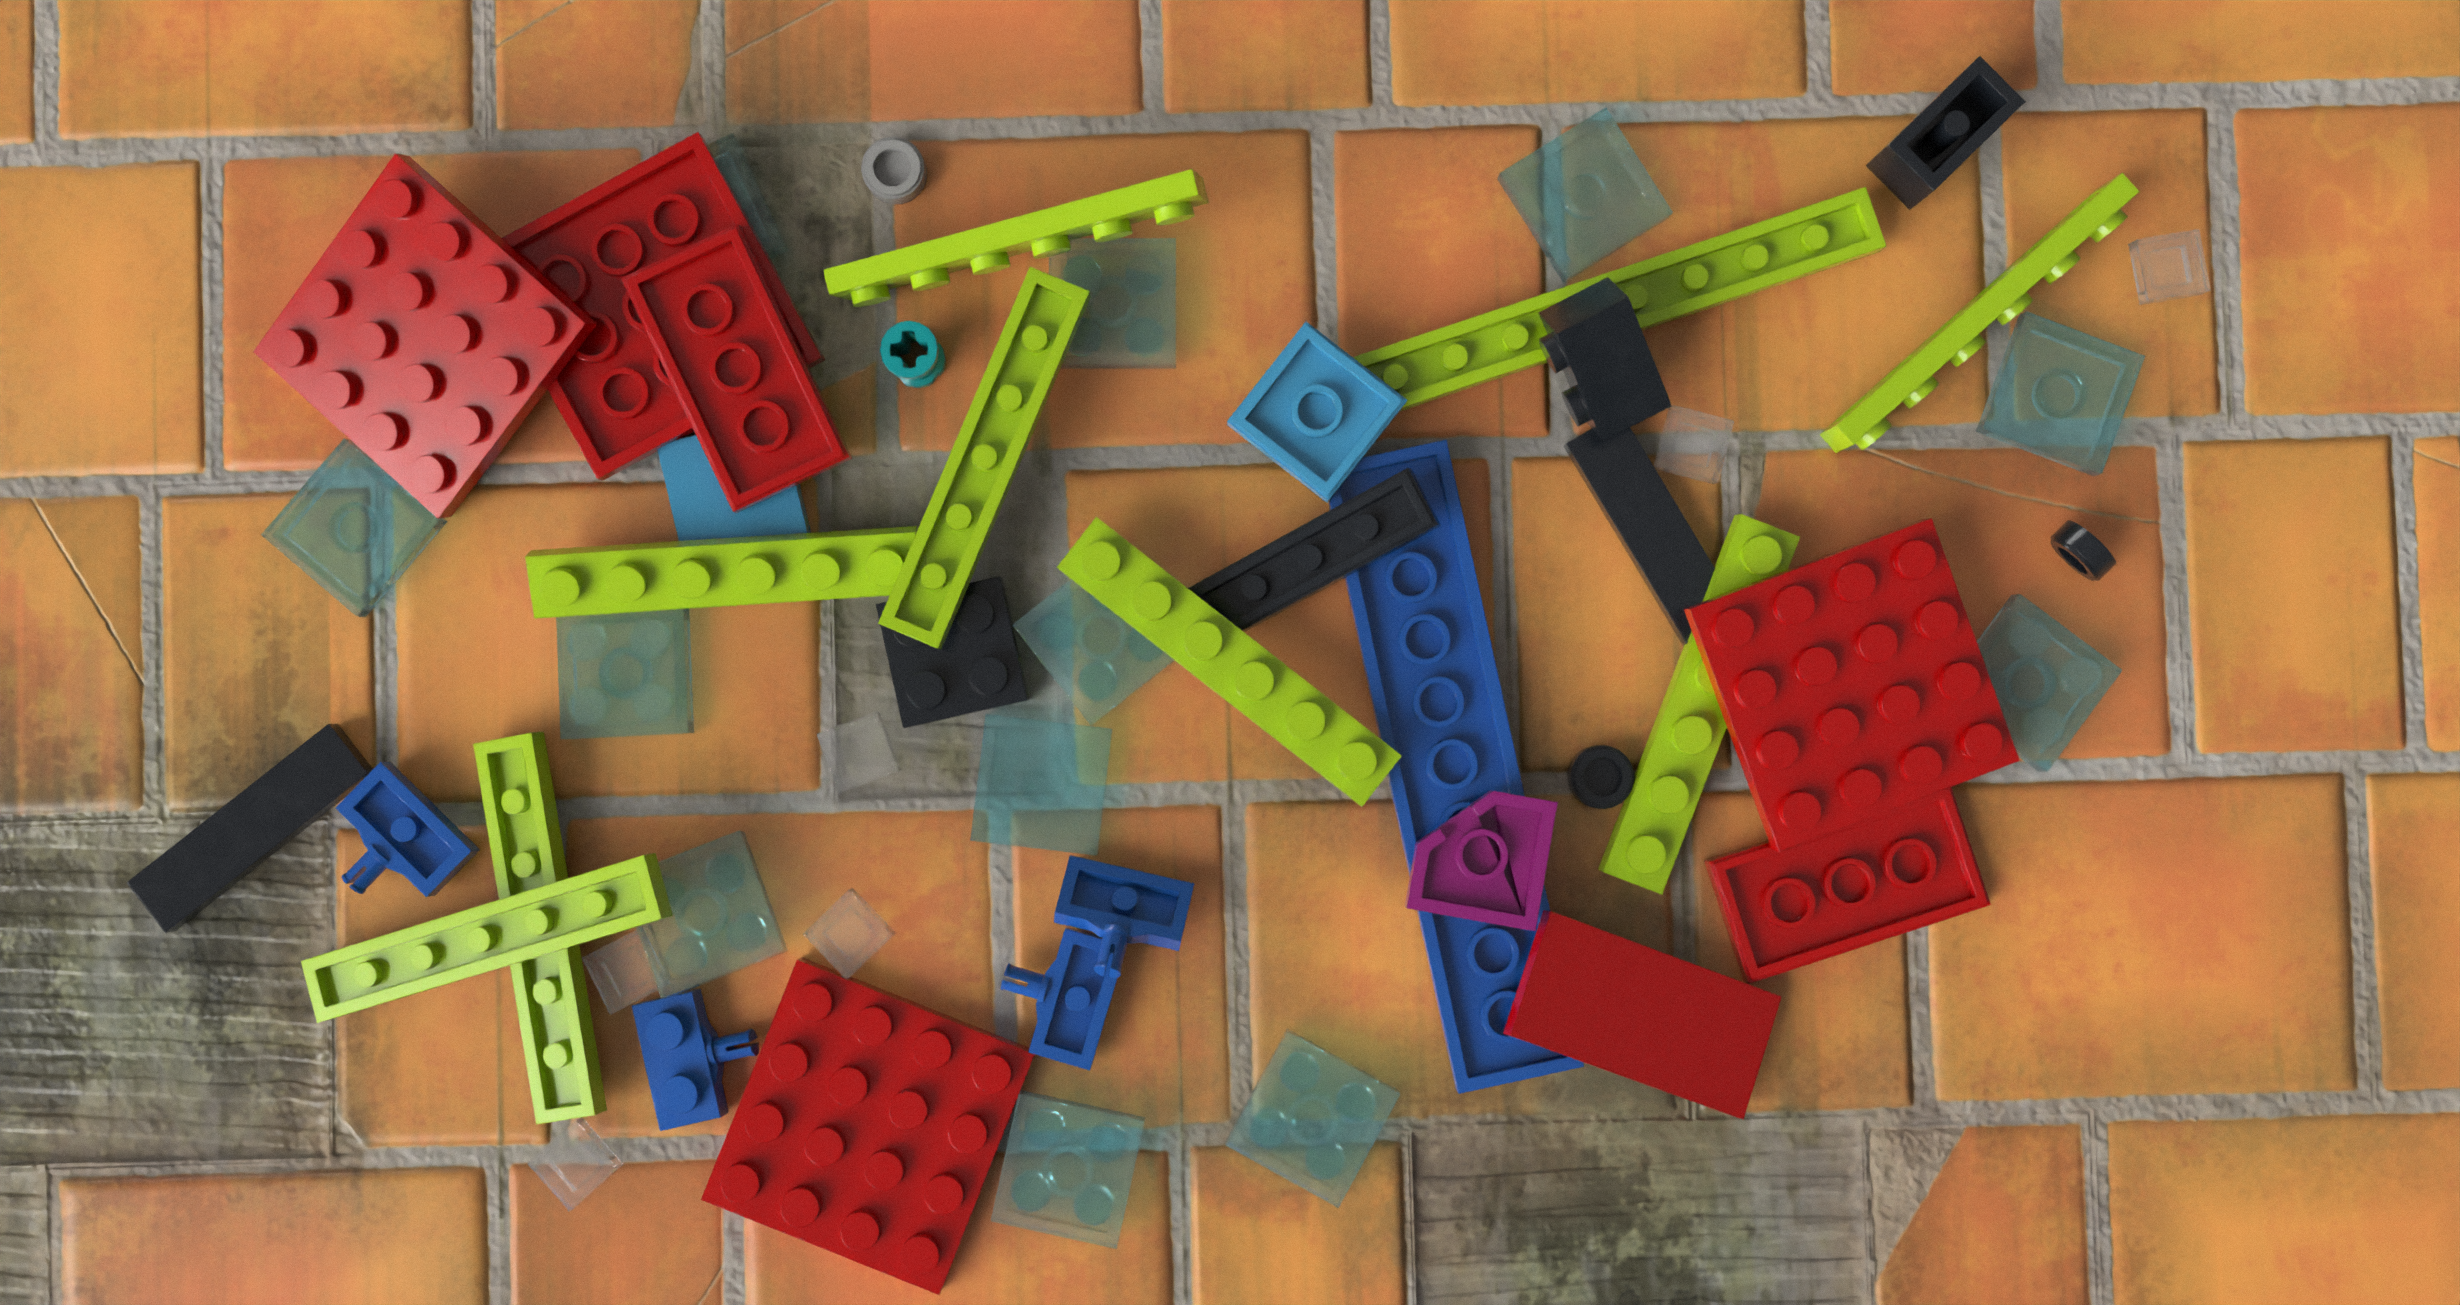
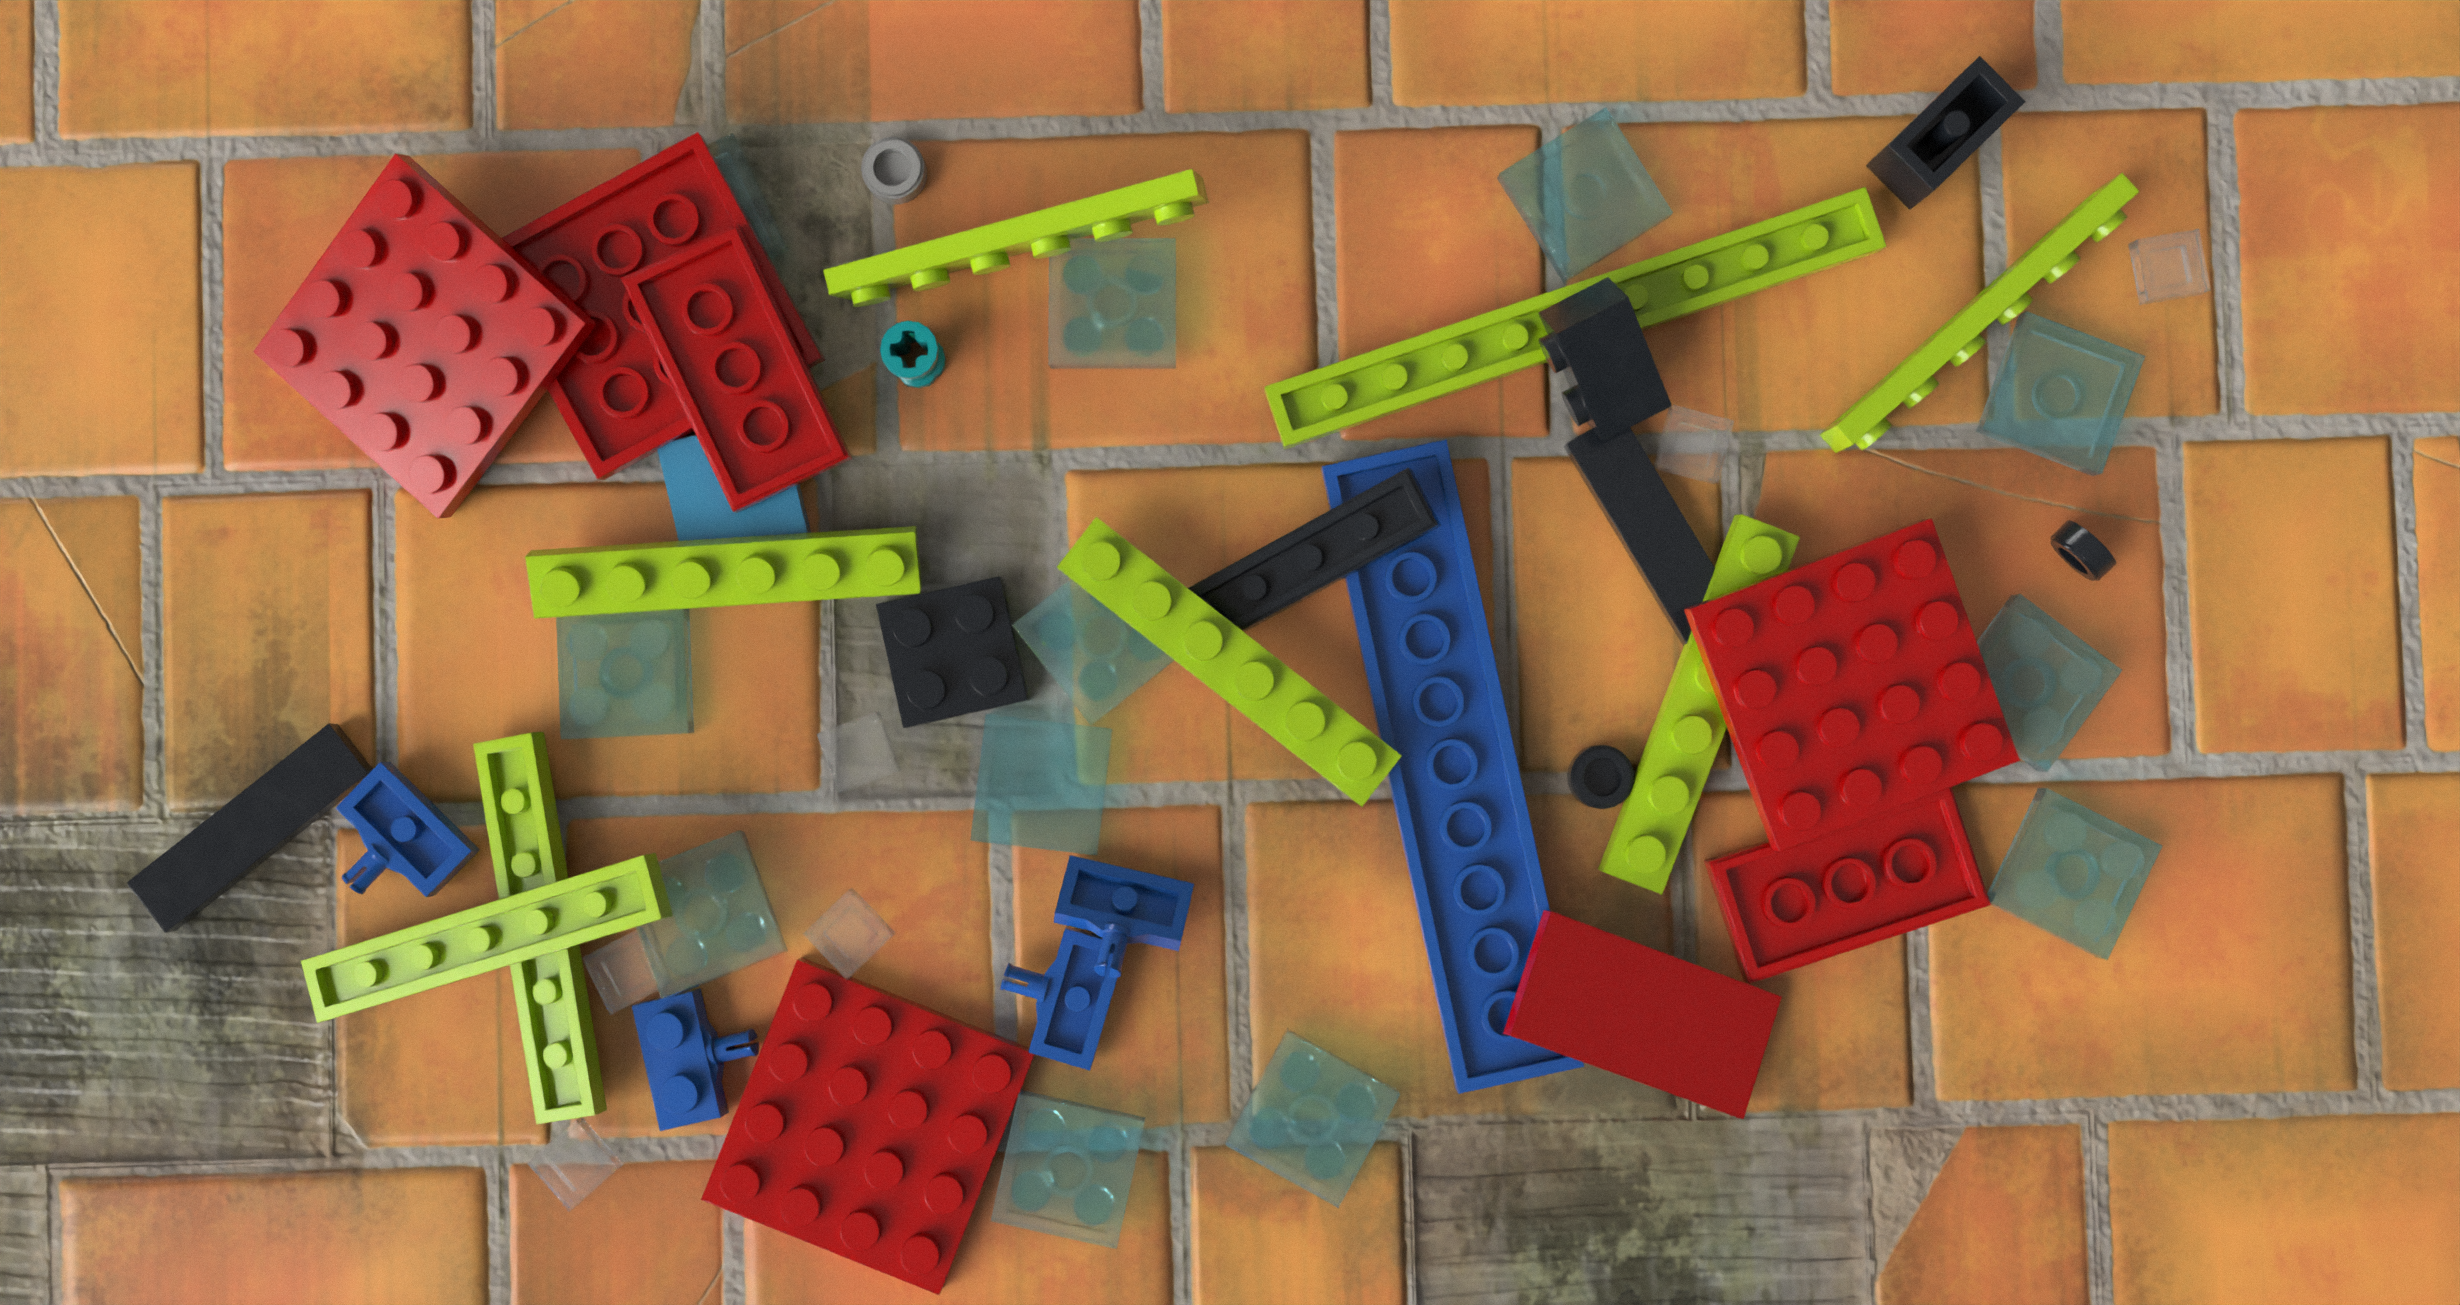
(353, 528): clear light blue tile -> none
(985, 458): lime plate -> none
(1316, 412): dark azure tile -> none
(1486, 862): magenta plate -> none
(2073, 873): none -> clear light blue plate

